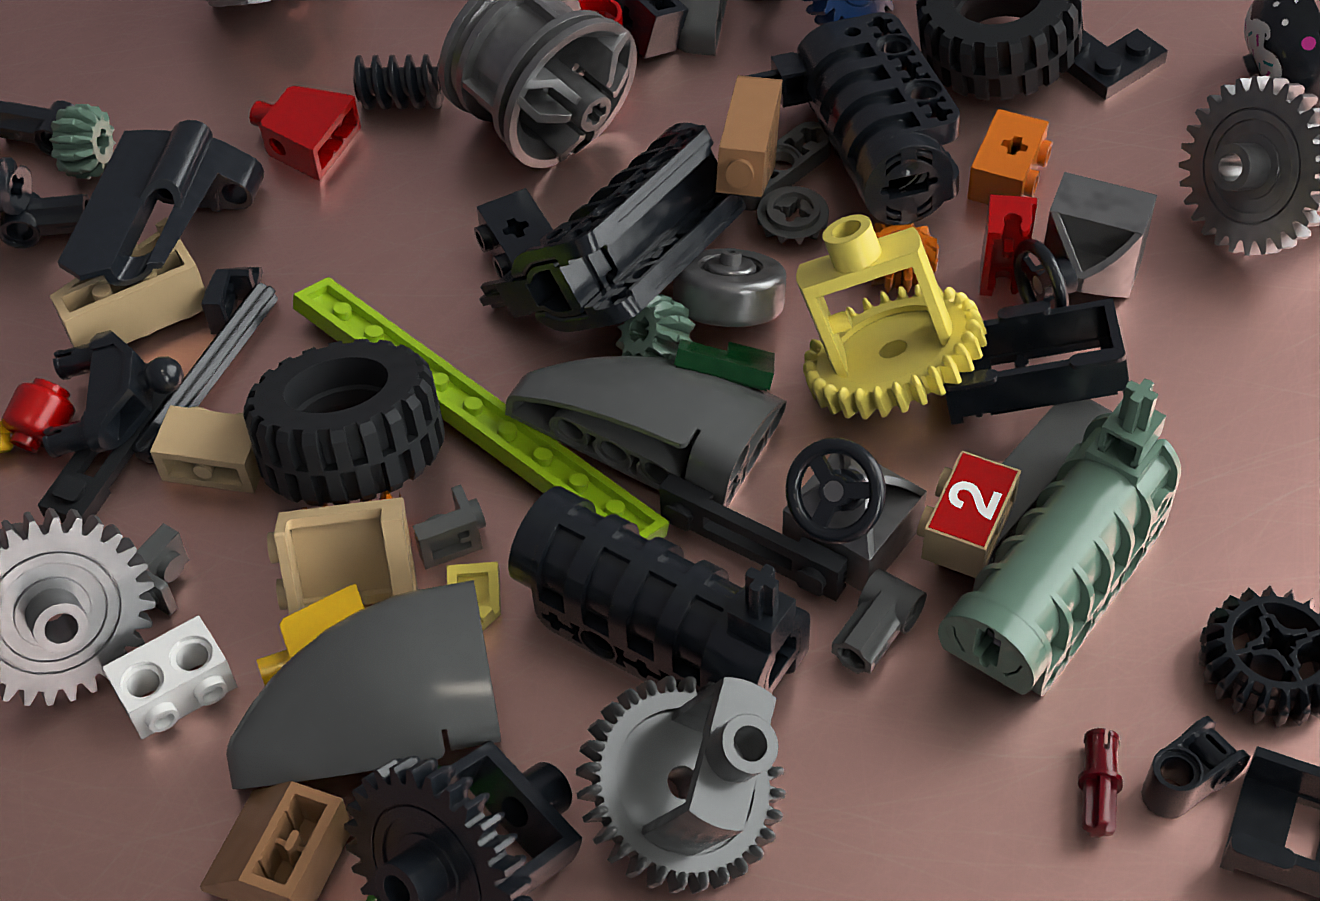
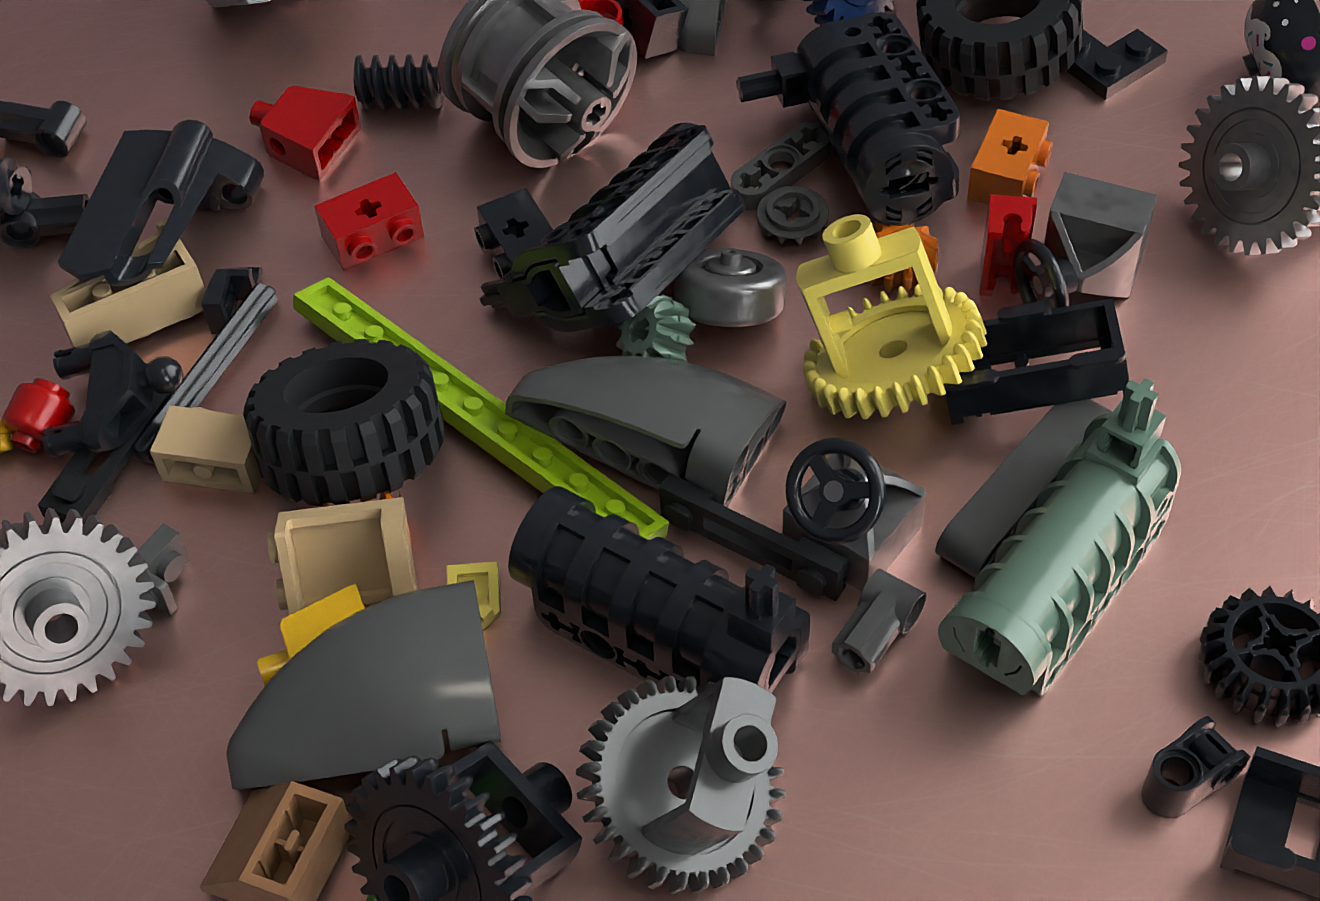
(82, 141): sand green gear -> none
(165, 668): white brick -> none
(369, 221): none -> red brick
(450, 534): dark grey bracket -> none
(736, 364): dark green tile -> none
(749, 137): medium nougat slope -> none
(968, 514): brick -> none
(1100, 783): dark red axle -> none

